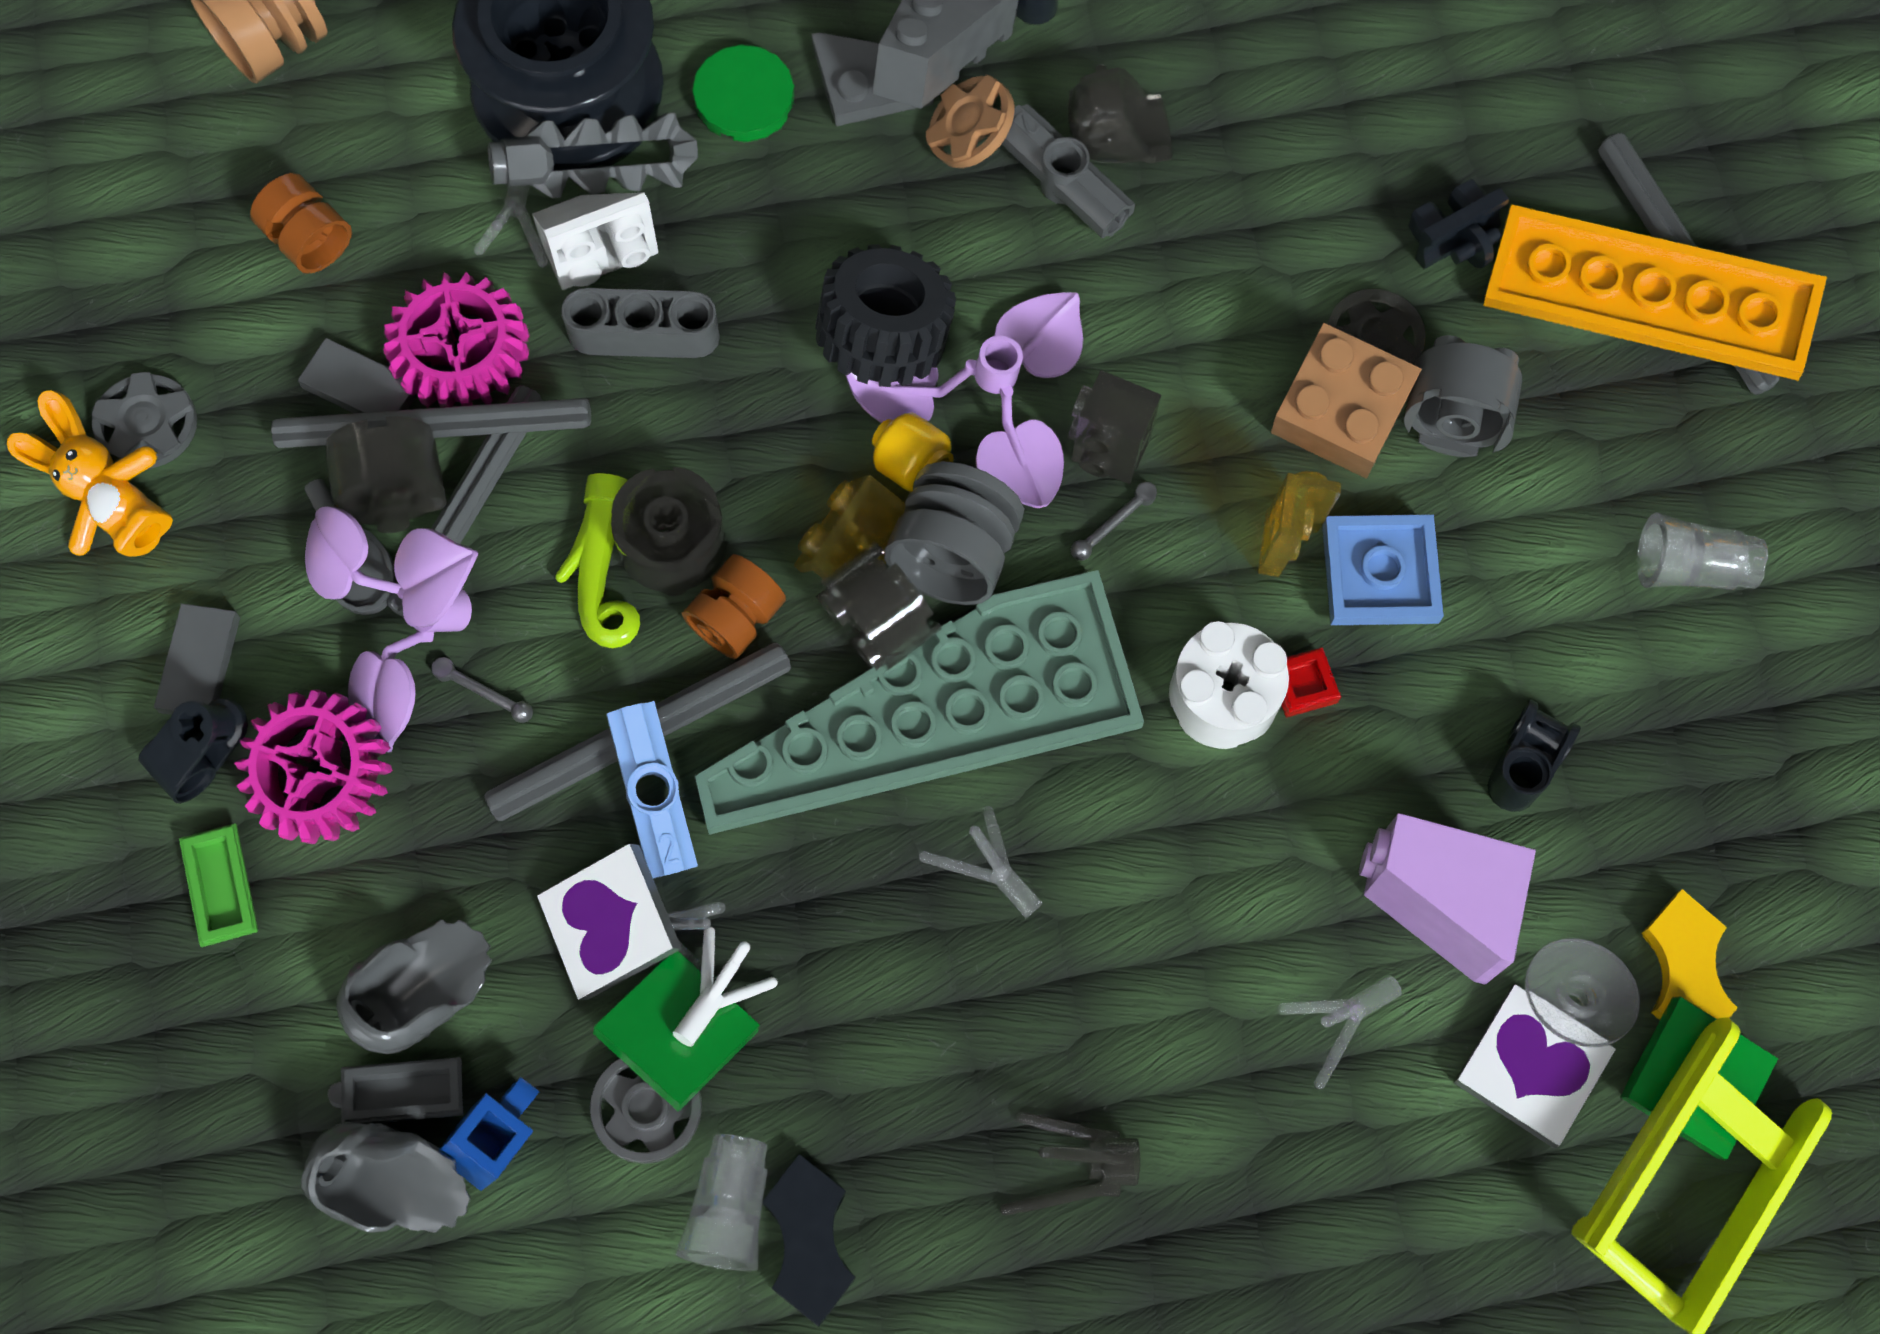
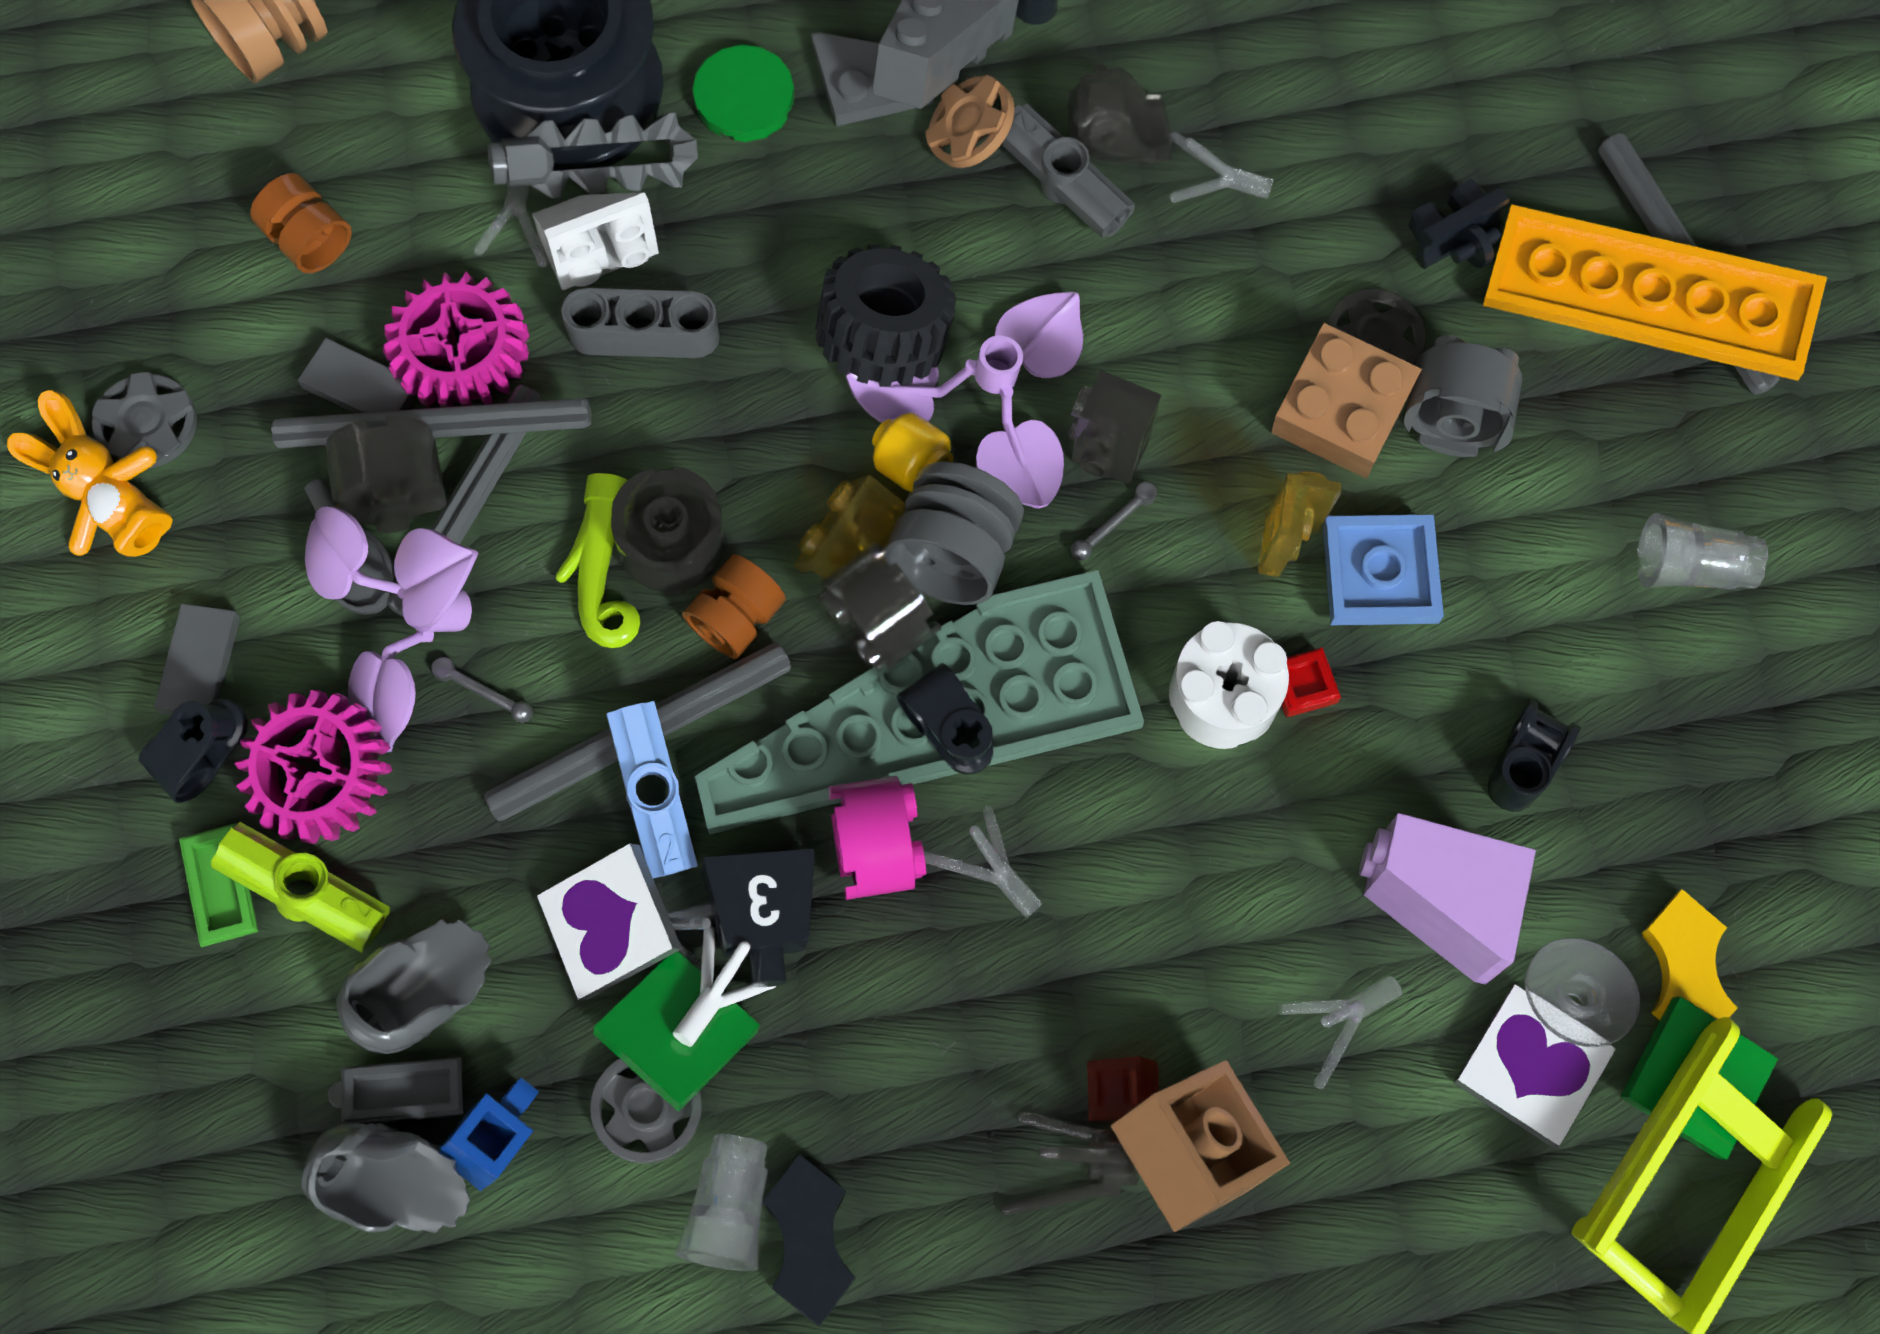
(270, 867): none -> lime piece
(763, 903): none -> black torso
(875, 836): none -> dark pink brick
(944, 713): none -> black piece
(1119, 1086): none -> clear red slope
(1199, 1144): none -> medium nougat brick
(1230, 176): none -> clear plant

